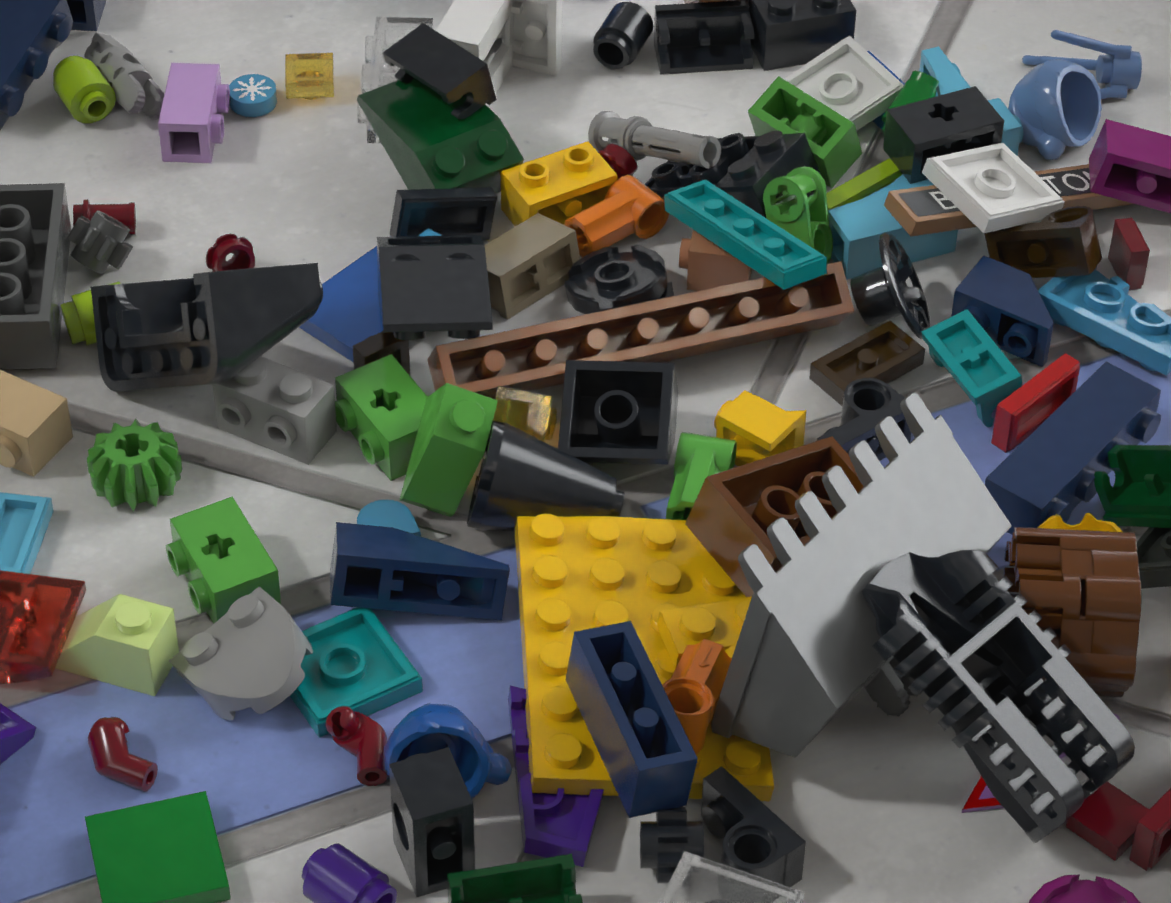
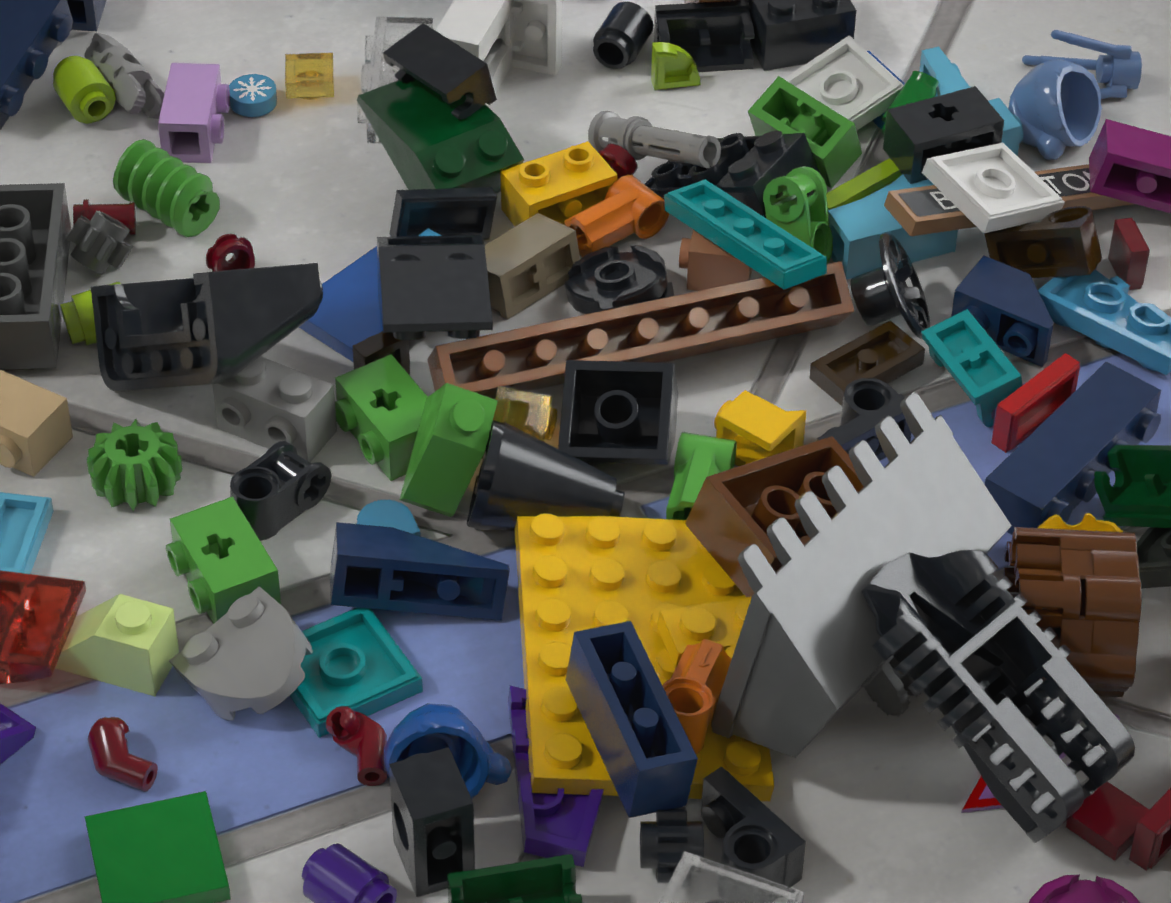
(166, 188): none -> bright green piece
(274, 488): none -> black piece
(672, 67): none -> lime tile

